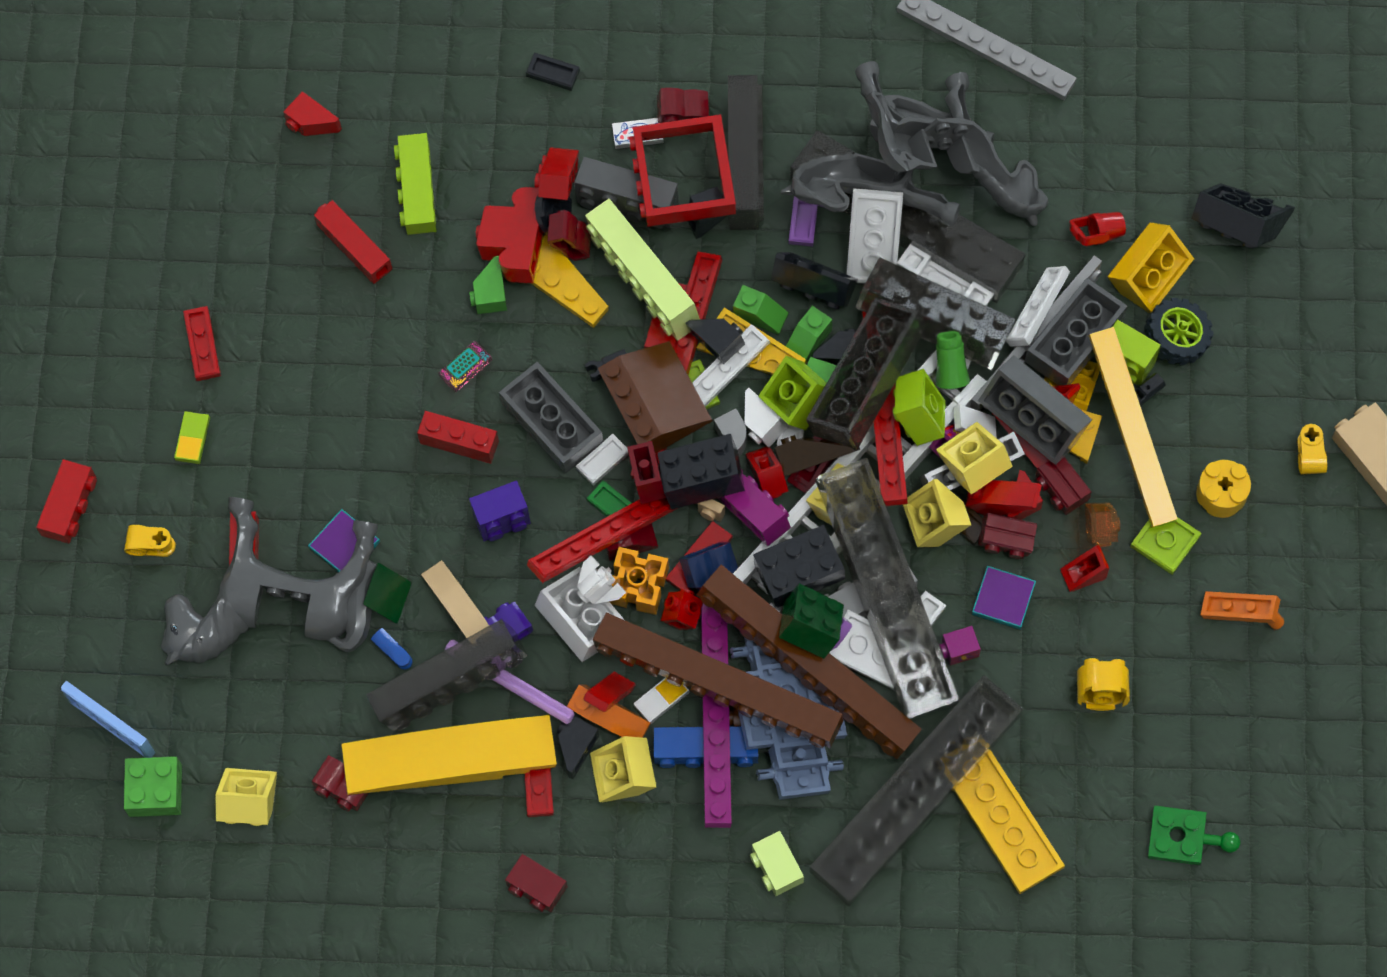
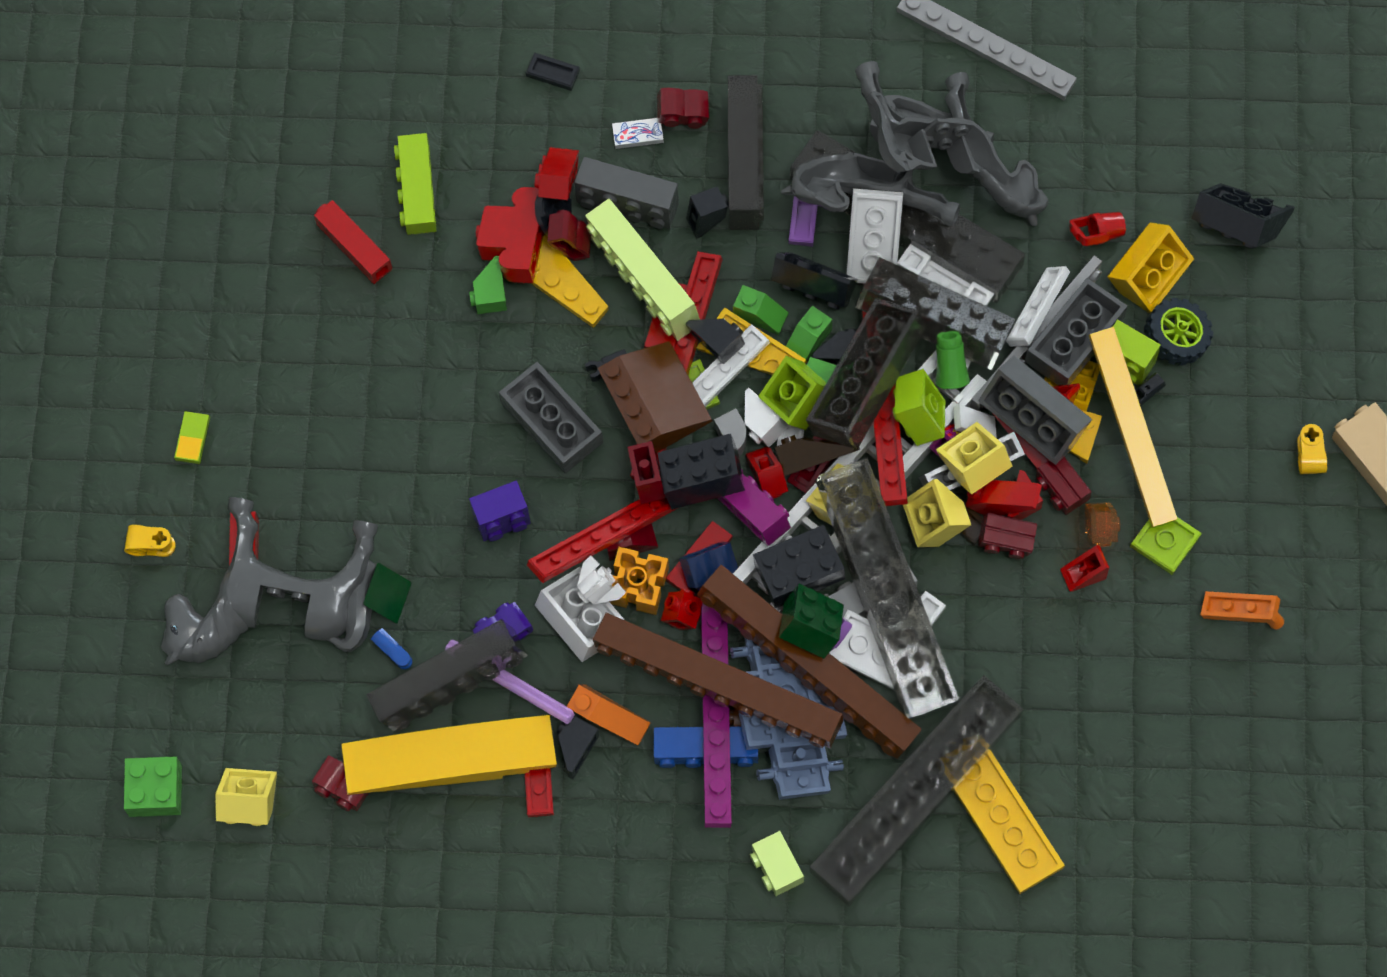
(66, 501): red brick -> none
(107, 720): light blue tile -> none
(202, 343): red tile -> none
(310, 117): red slope -> none
(337, 541): dark purple tile -> none
(454, 599): tan slope -> none
(458, 437): red brick -> none
(465, 366): tile -> none
(535, 884): dark red brick -> none
(602, 459): white tile -> none
(607, 499): green tile -> none
(609, 691): red tile -> none
(623, 769): light yellow slope -> none
(659, 700): white tile -> none
(689, 211): red window -> none
(711, 510): tan plate -> none
(960, 645): magenta brick -> none
(1003, 597): dark purple tile -> none
(1103, 684): yellow brick -> none
(1190, 848): green plate -> none
(1210, 491): yellow brick -> none

